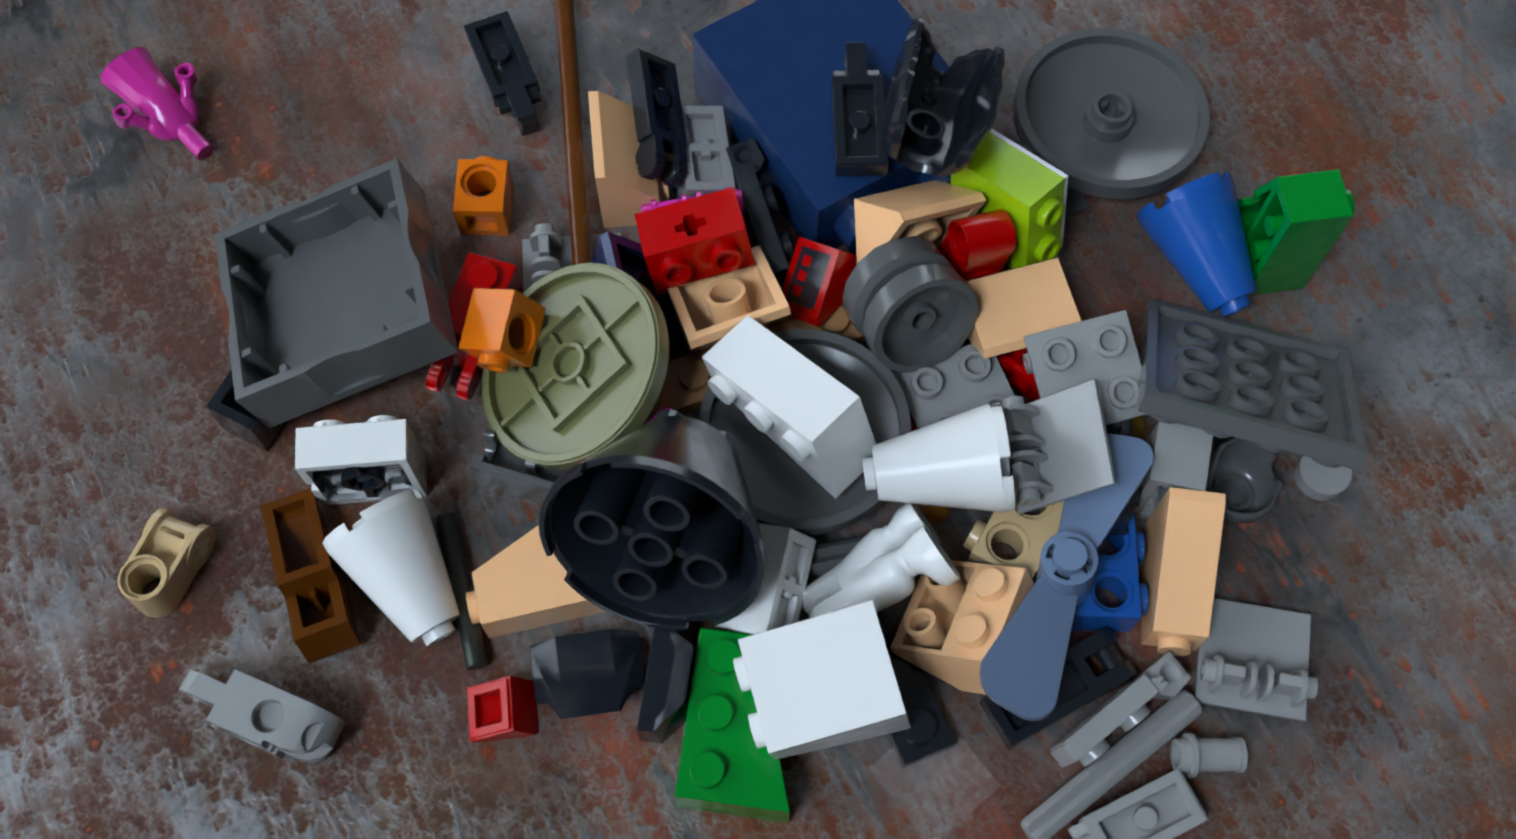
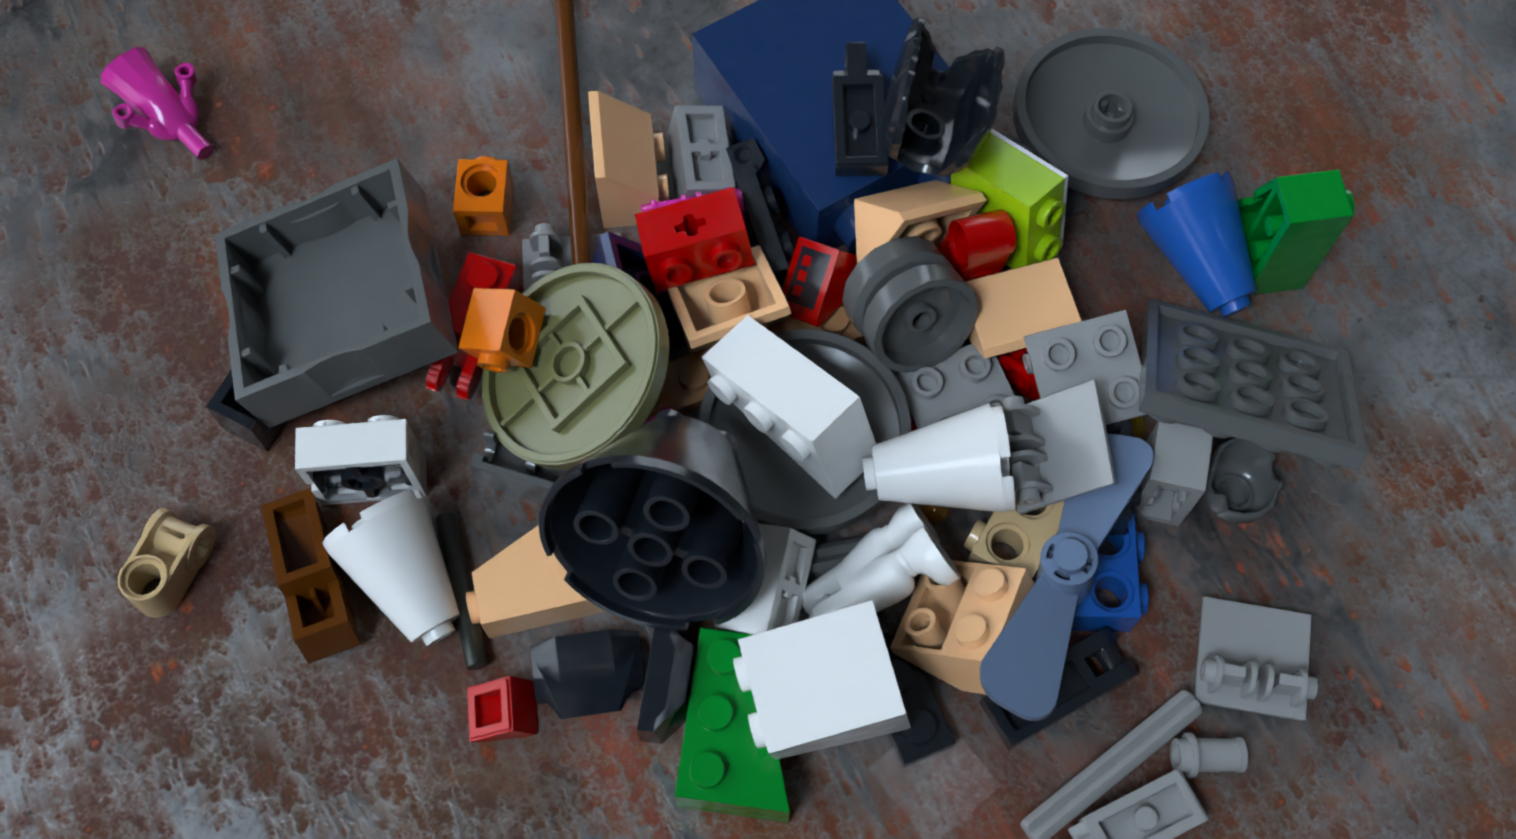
(266, 716): light grey piece -> none
(505, 68): black hinge -> none
(657, 118): black hinge -> none
(1123, 709): light grey hinge -> none
(1181, 569): light nougat slope -> none
(1320, 481): light grey tile -> none

